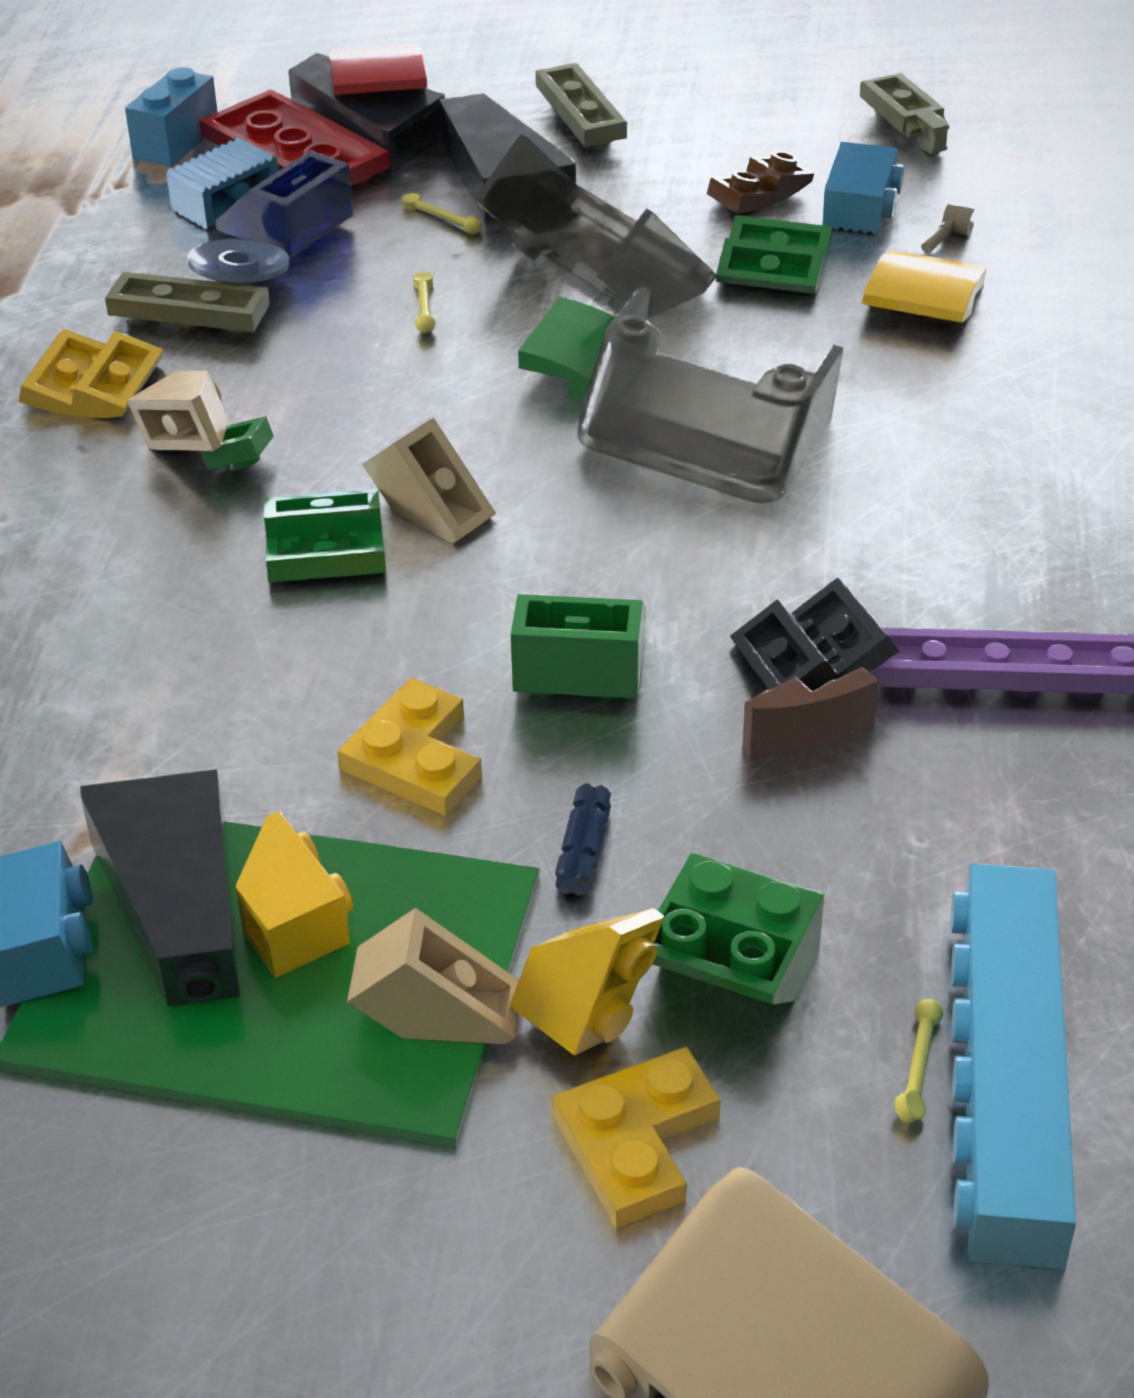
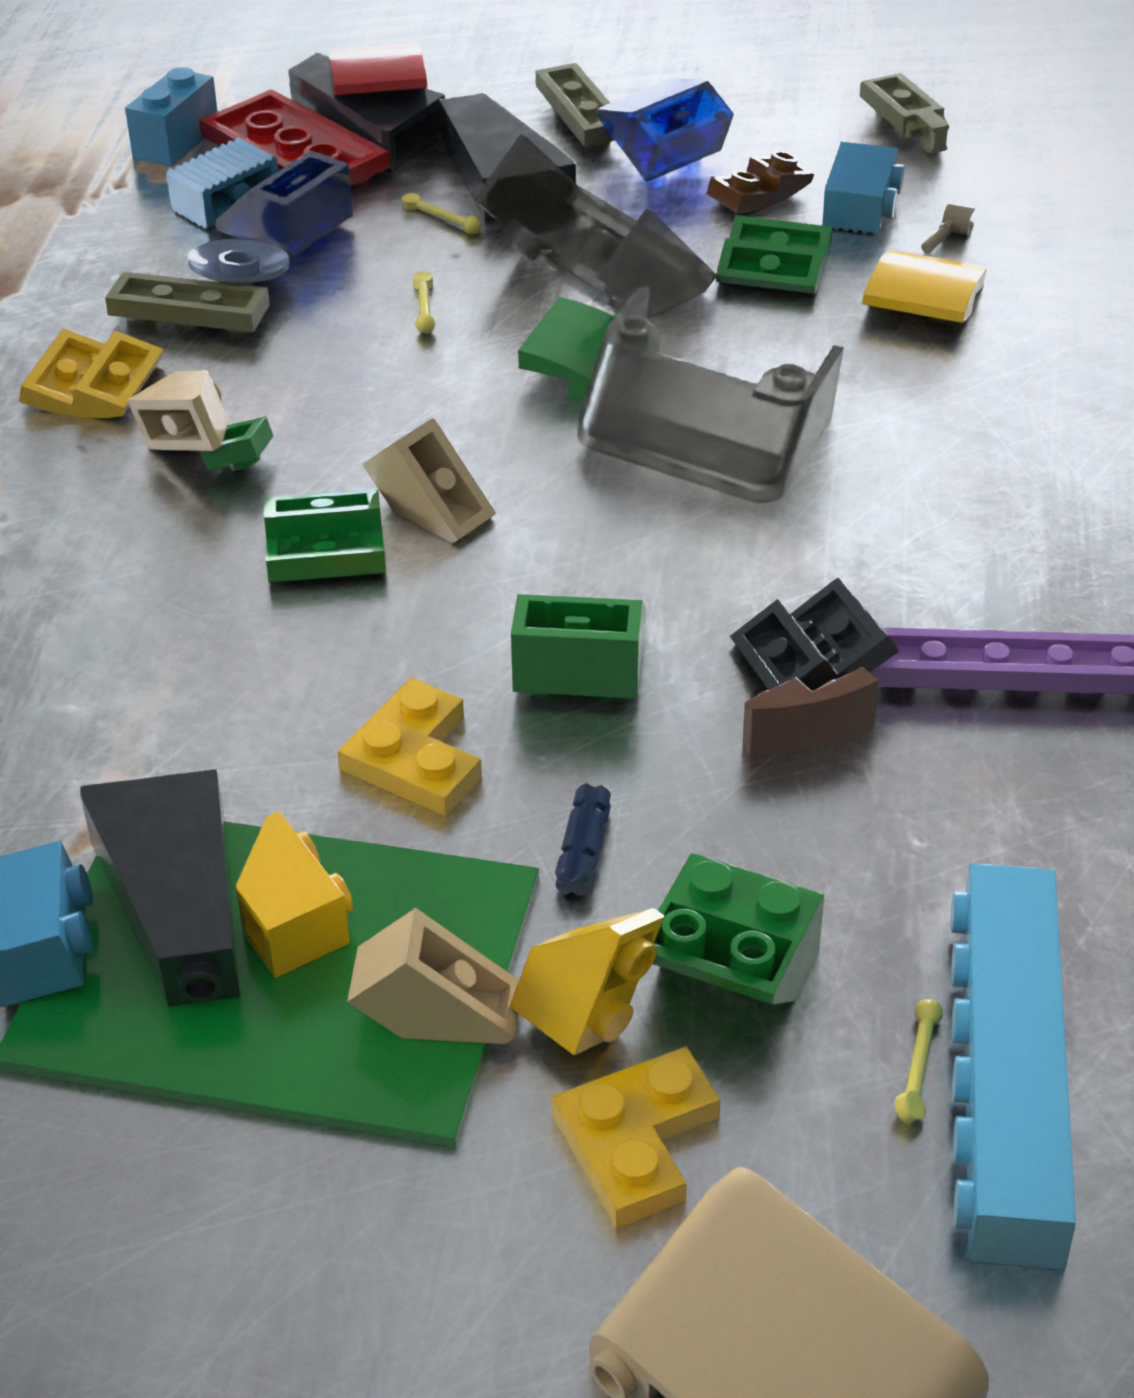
(668, 125): none -> clear blue slope

